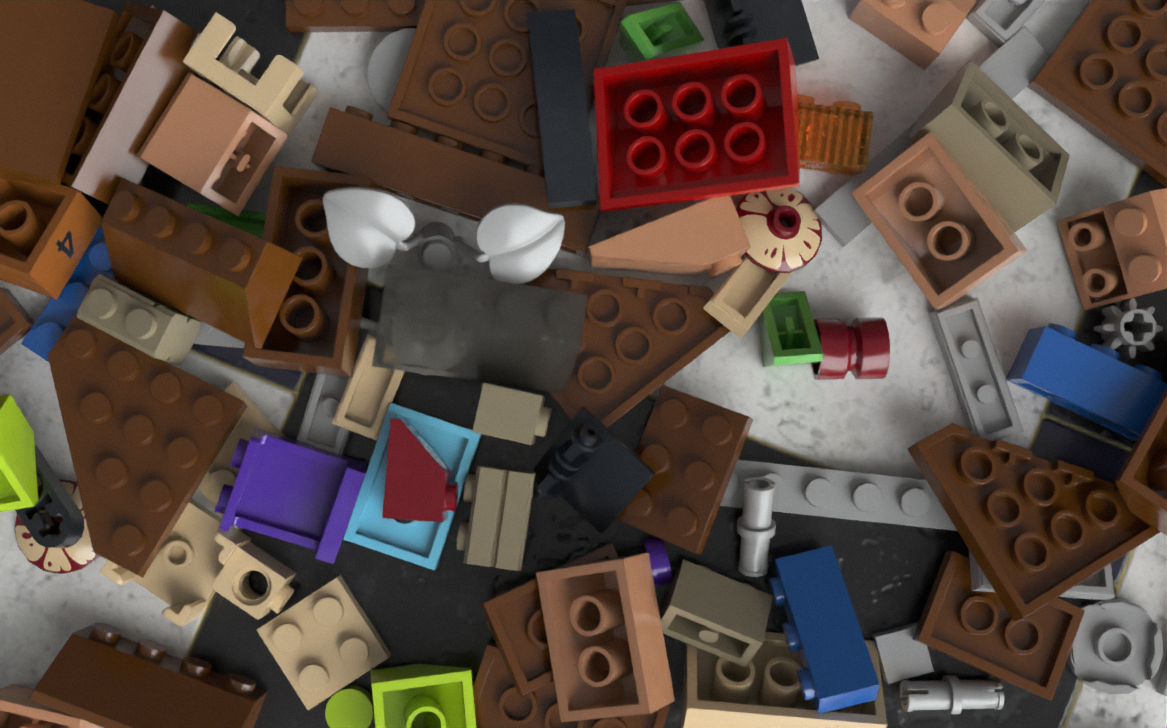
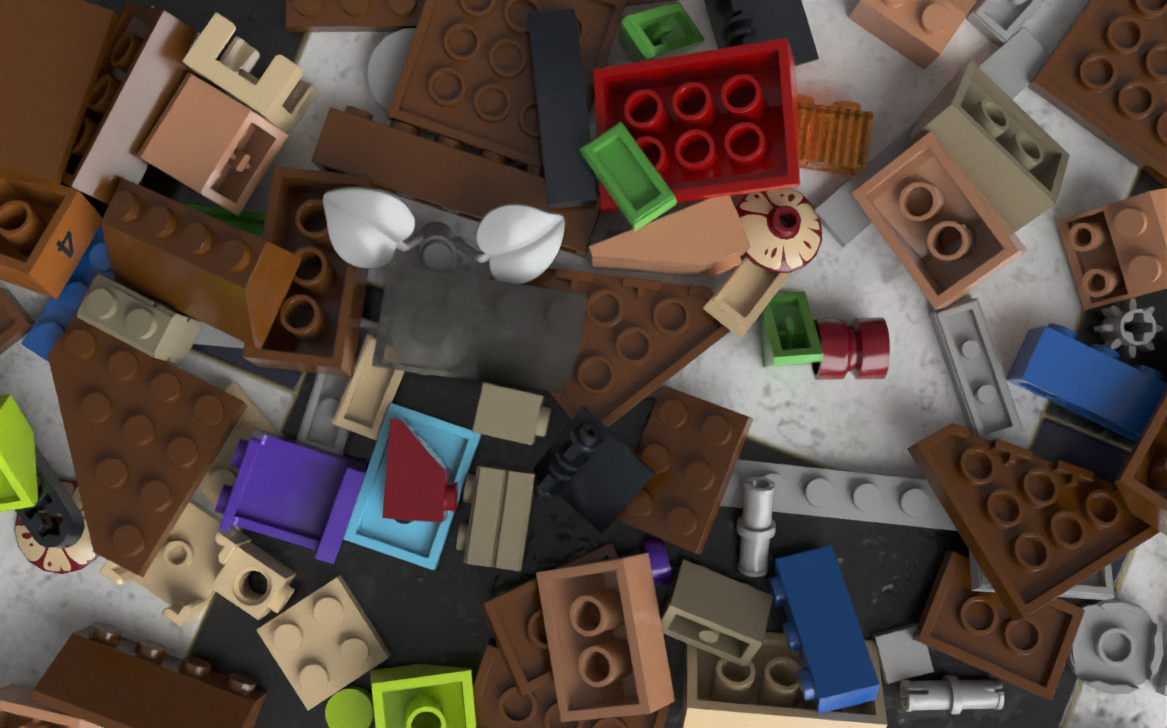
(628, 176): none -> bright green tile

